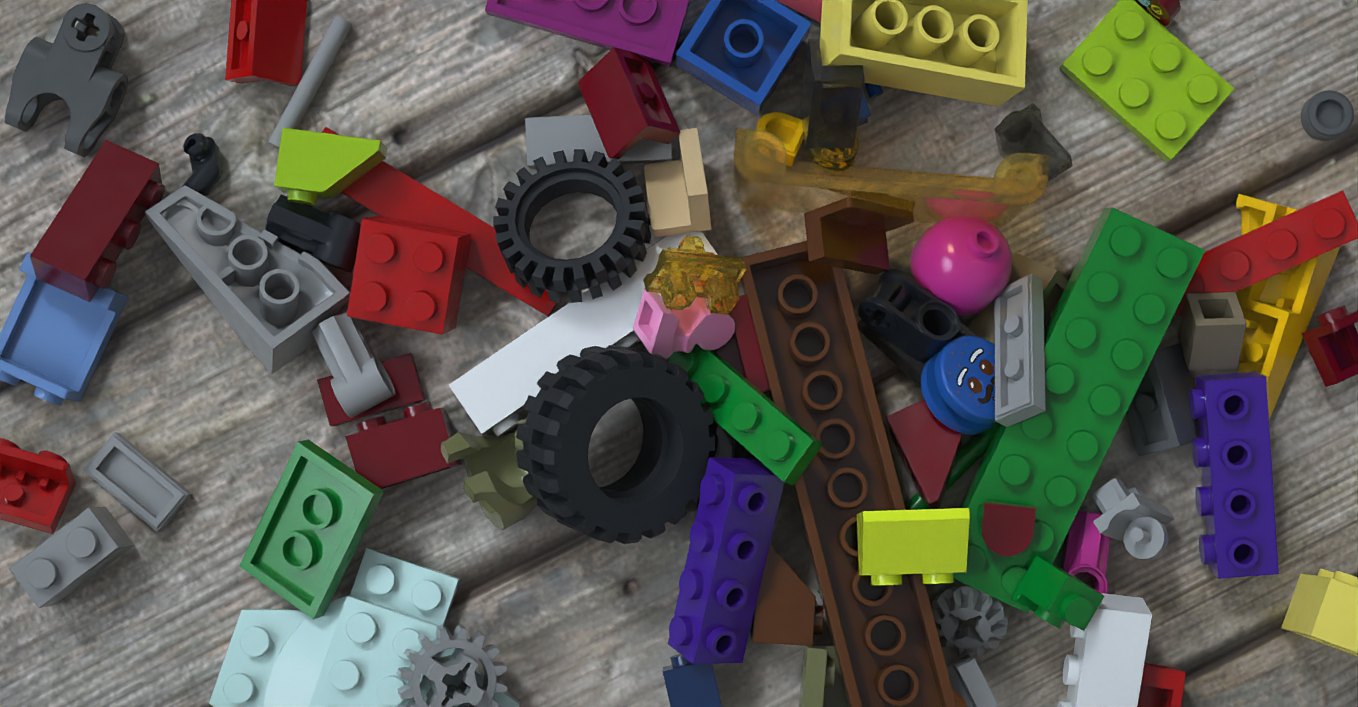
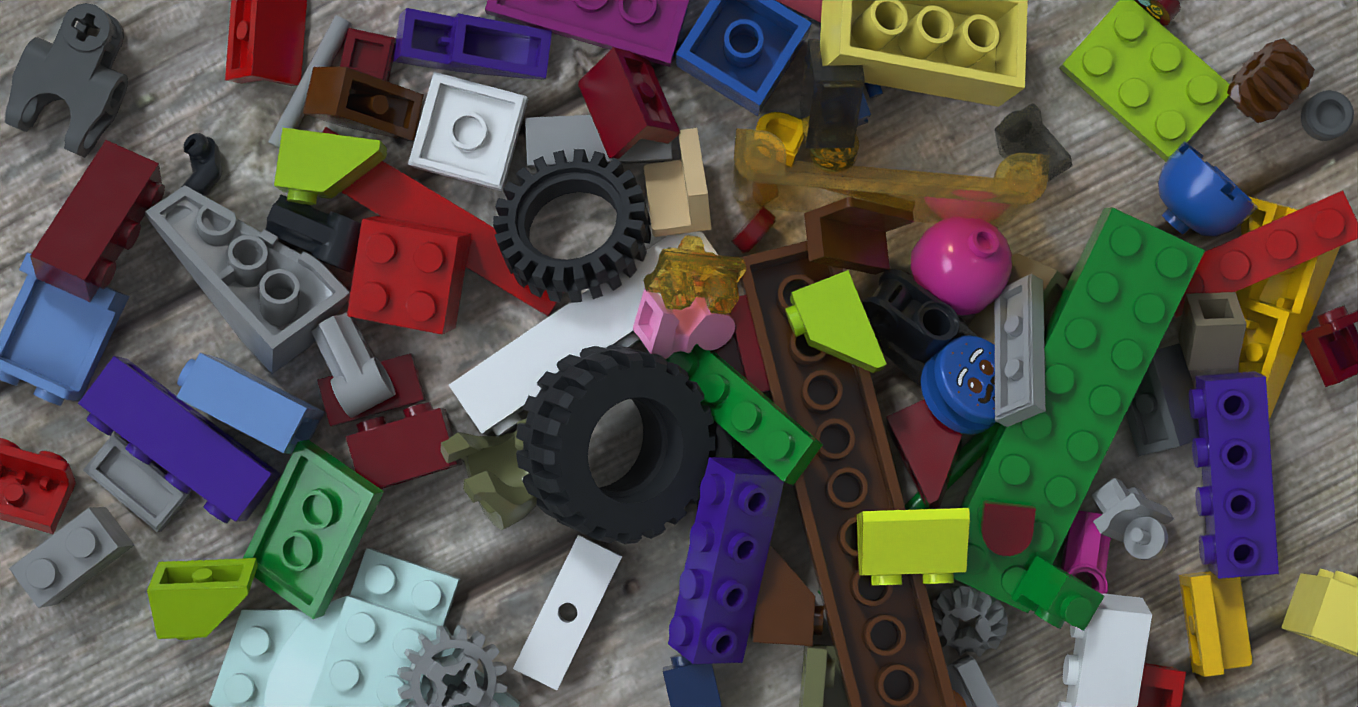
(179, 440): none -> dark purple brick
(197, 595): none -> lime slope
(247, 402): none -> medium blue brick
(362, 102): none -> reddish brown slope
(369, 53): none -> dark red tile
(468, 131): none -> white plate
(472, 45): none -> dark purple slope
(554, 639): none -> white tile
(754, 230): none -> dark red tile
(836, 321): none -> lime slope
(1200, 195): none -> blue cylinder
(1215, 623): none -> yellow panel
(1270, 80): none -> reddish brown gear

